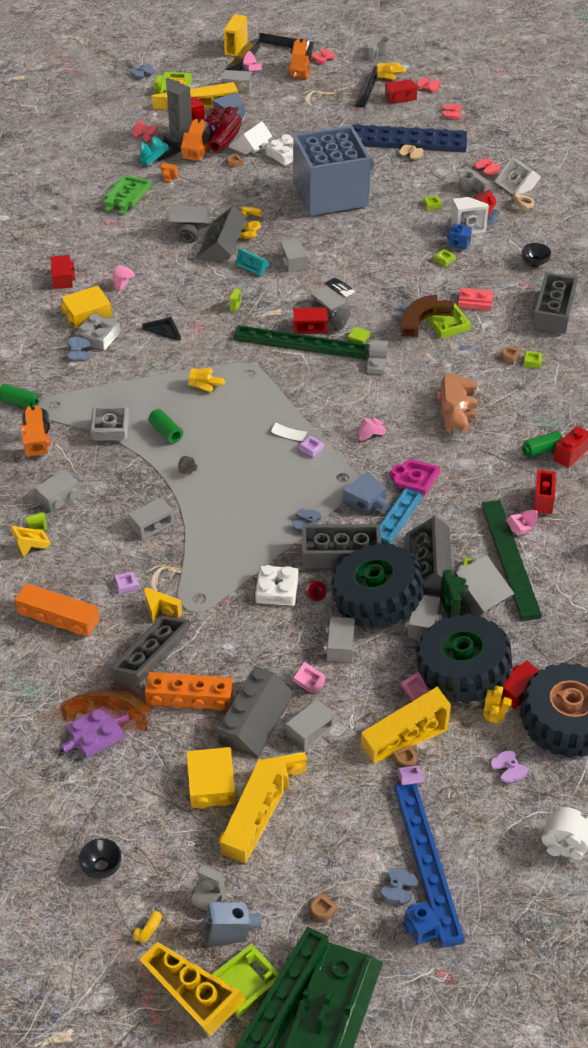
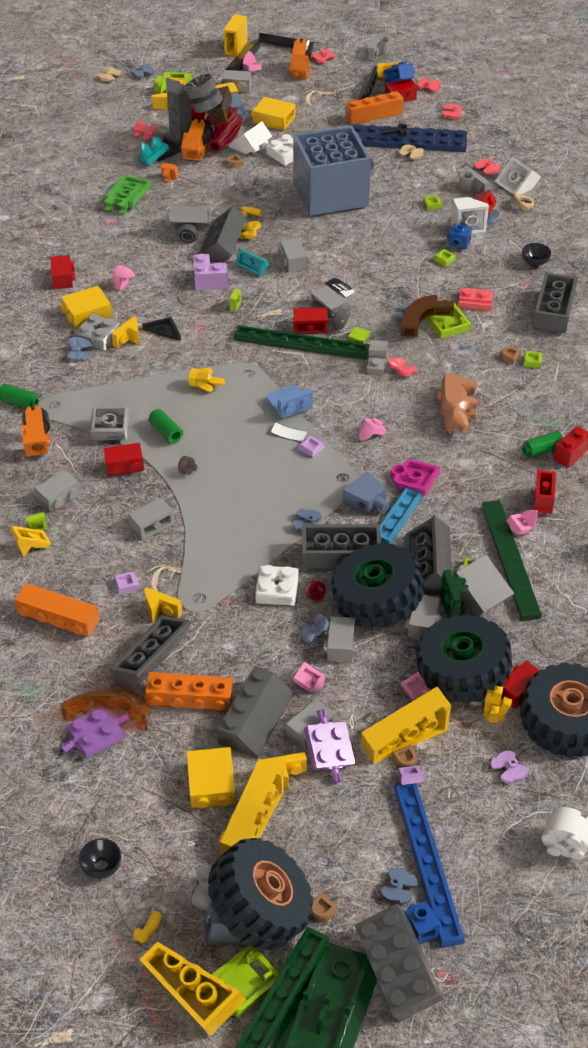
(107, 75): none -> tan piece
(123, 459): none -> red brick
(126, 332): none -> yellow slope
(203, 93): none -> flat silver wheel
(209, 275): none -> lavender brick
(221, 111): none -> dark brown slope
(260, 894): none -> black wheel
(274, 113): none -> yellow brick
(290, 400): none -> medium blue bracket
(308, 632): none -> sand blue piece
(329, 746): none -> plate
(374, 108): none -> orange brick
(398, 962): none -> dark grey brick
(399, 72): none -> blue brick
(399, 365): none -> coral piece
(401, 129): none -> black bar

